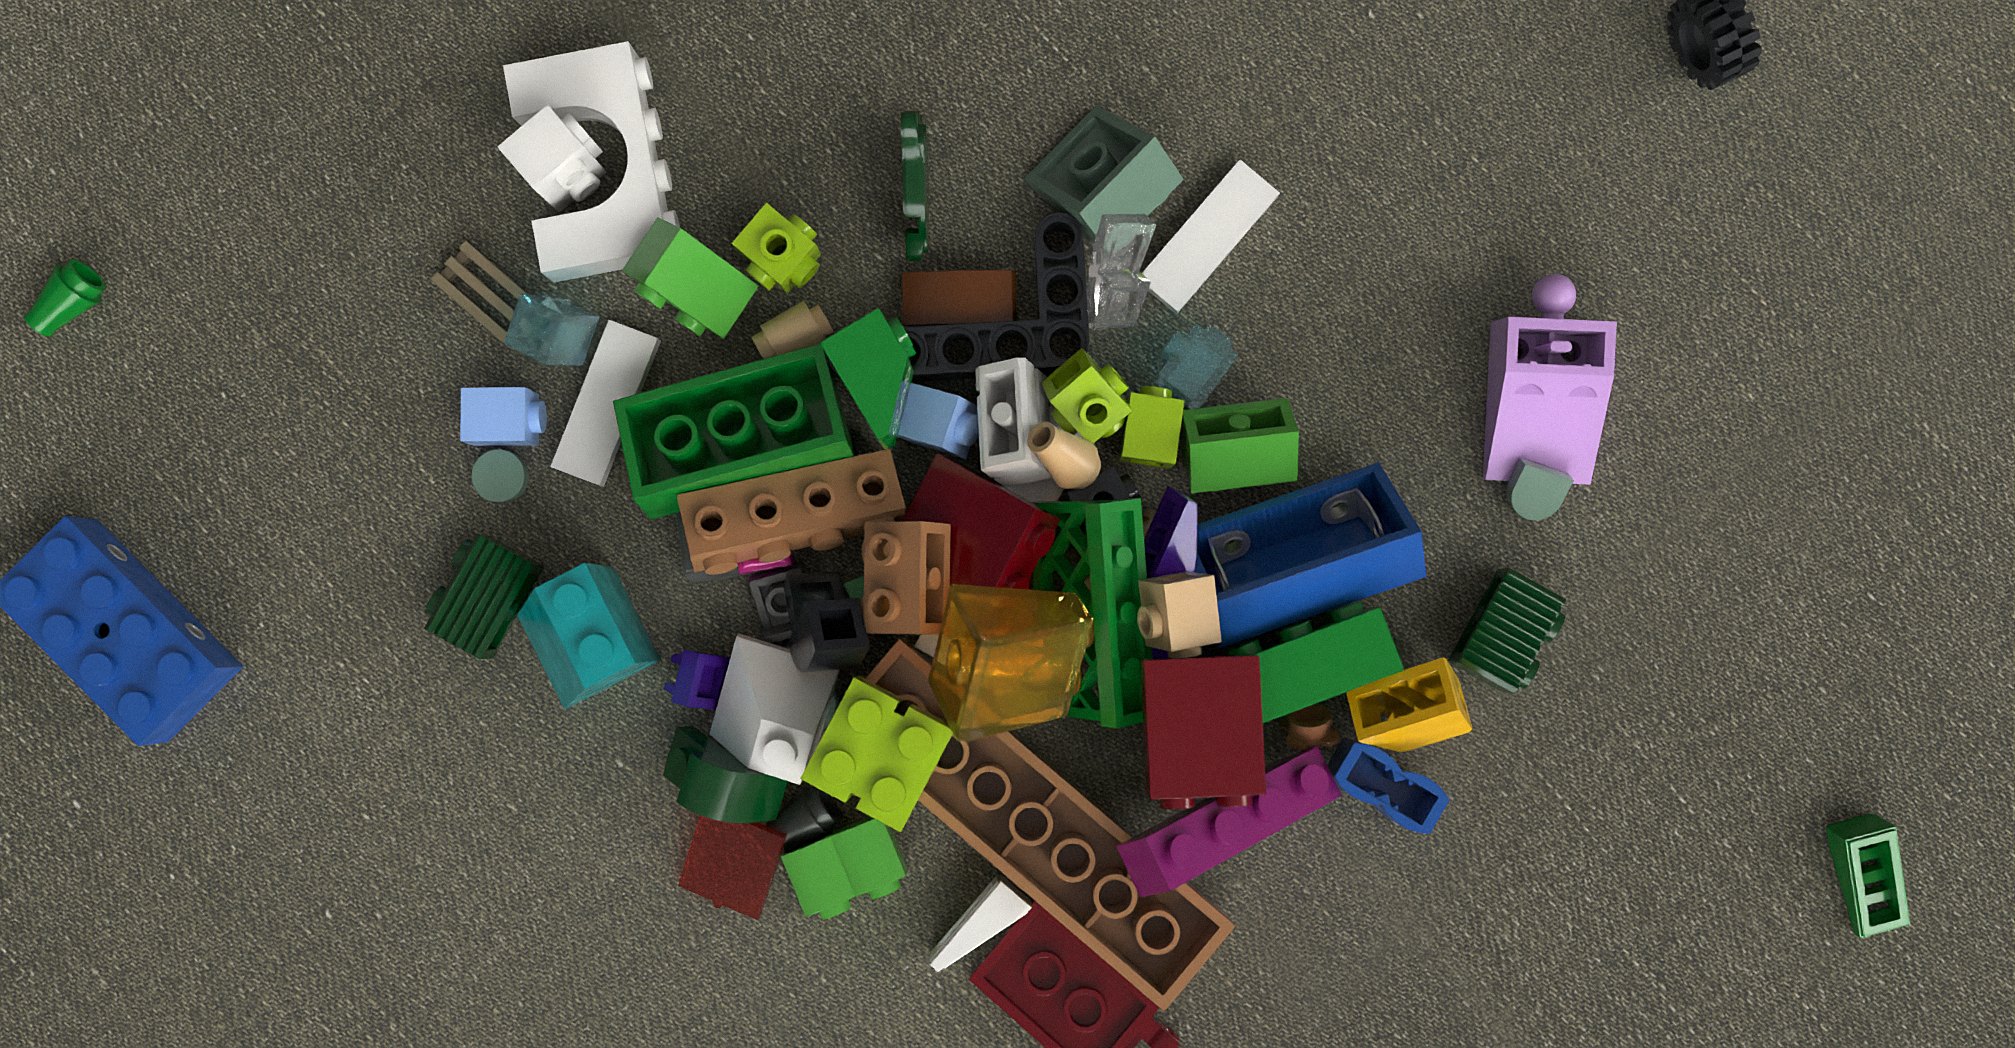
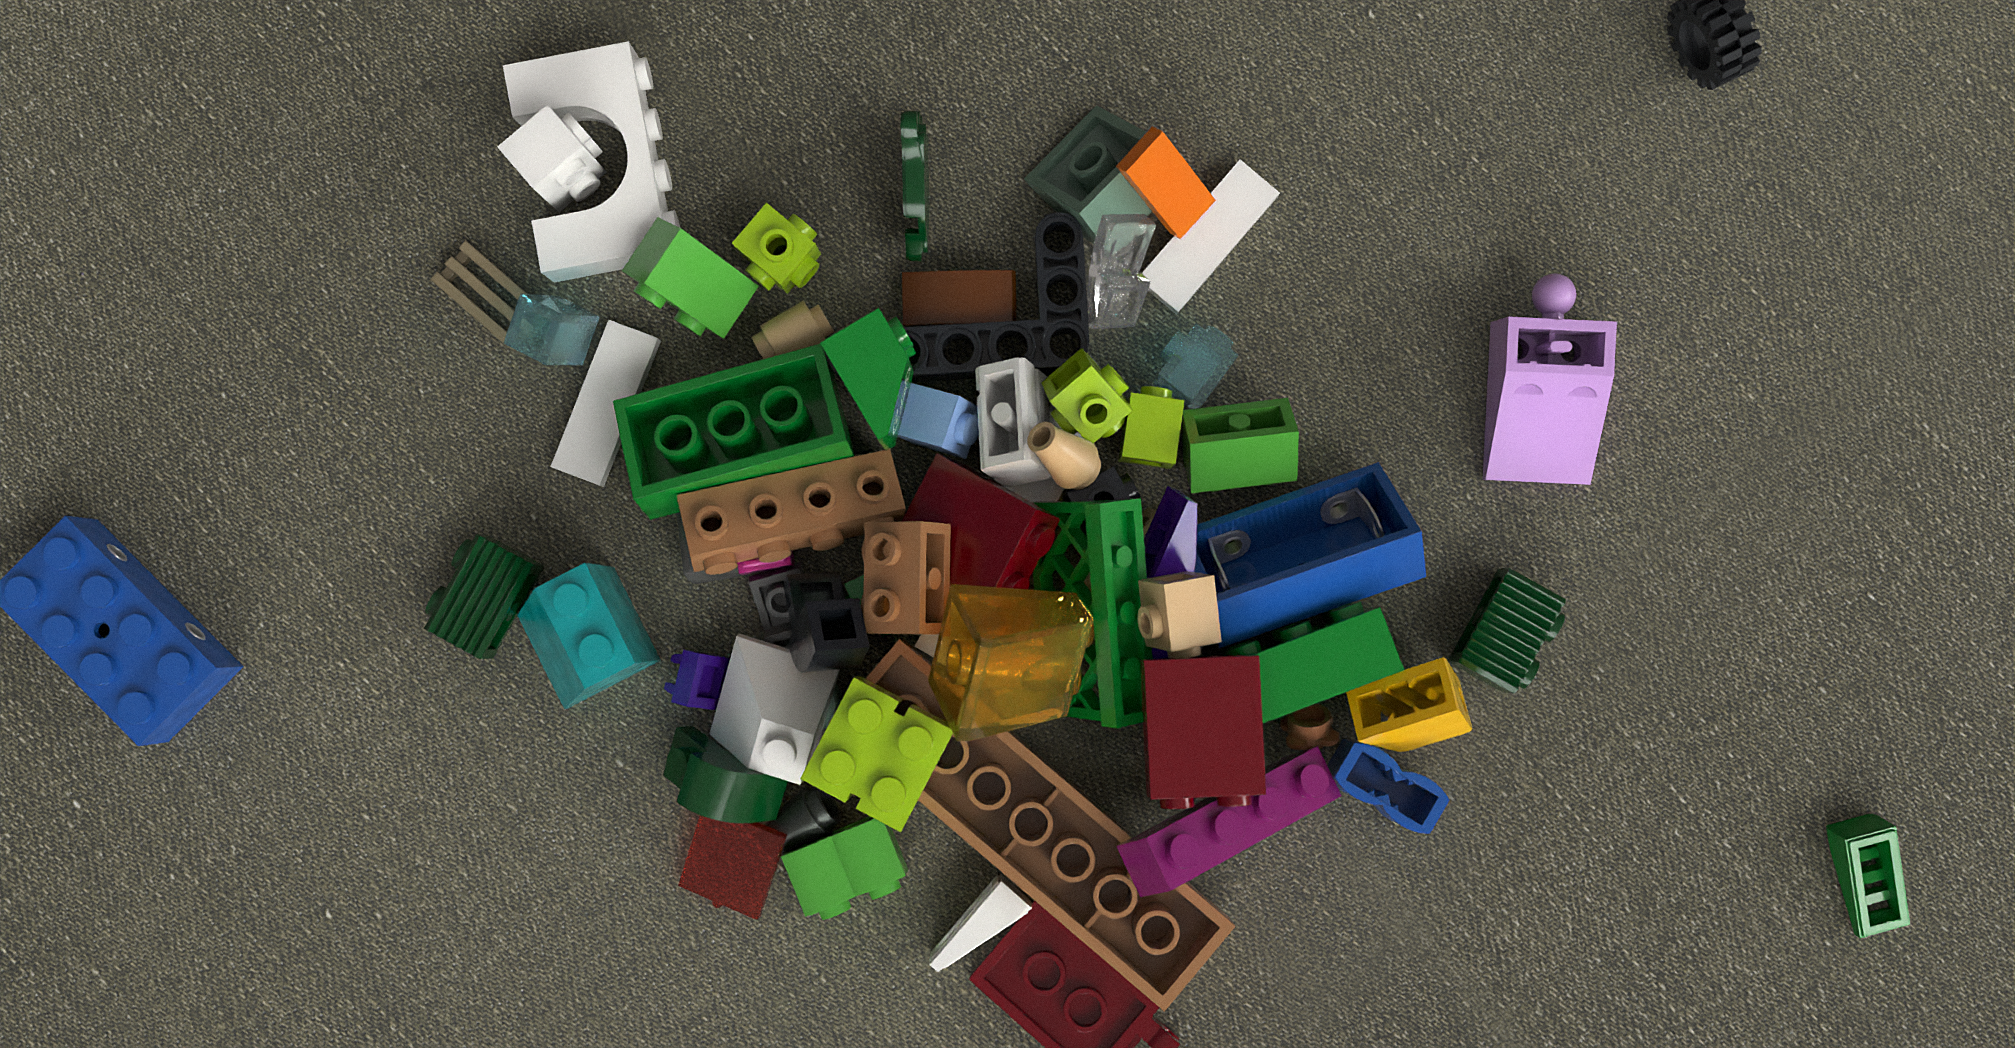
(65, 296): green cone -> none
(500, 476): sand green tile -> none
(501, 416): light blue brick -> none
(1166, 182): none -> orange tile
(1537, 489): sand green tile -> none

